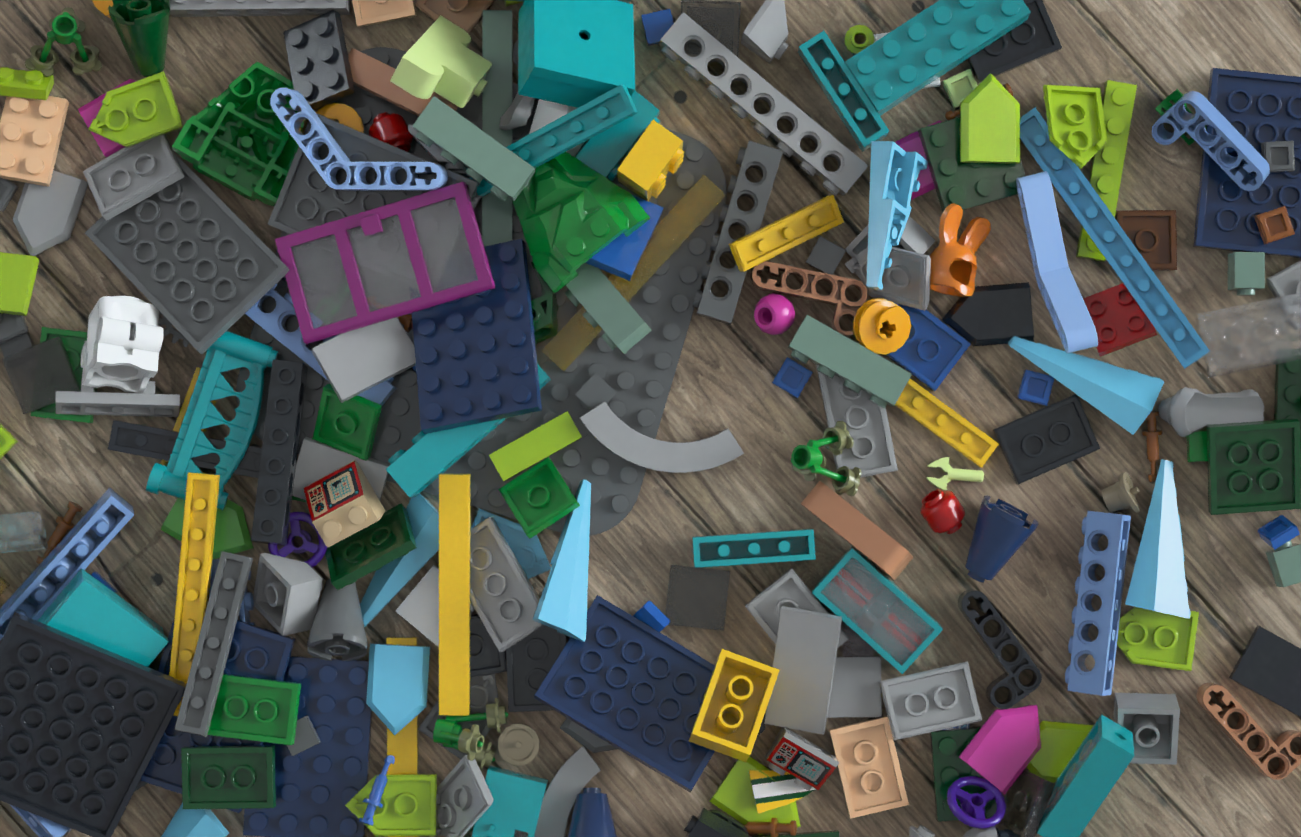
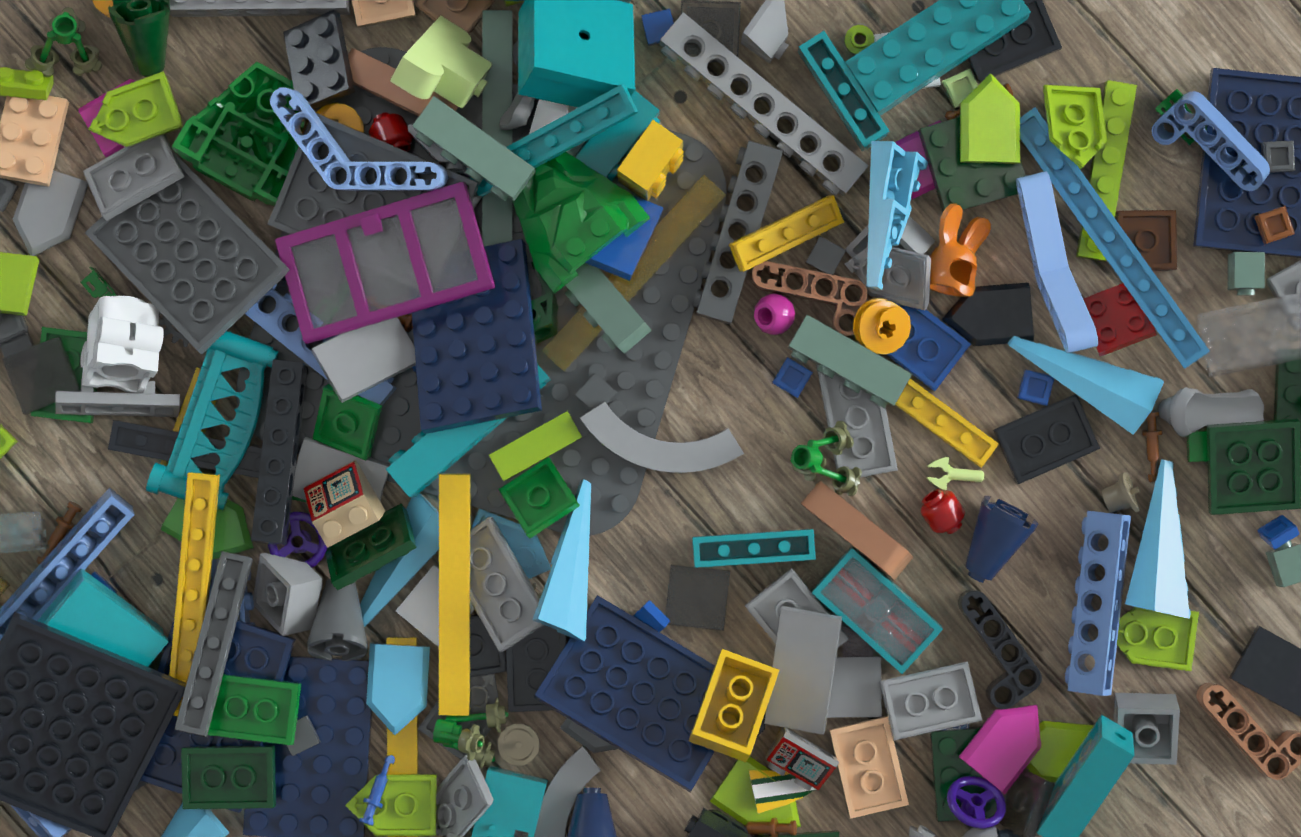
(100, 288): none -> green piece

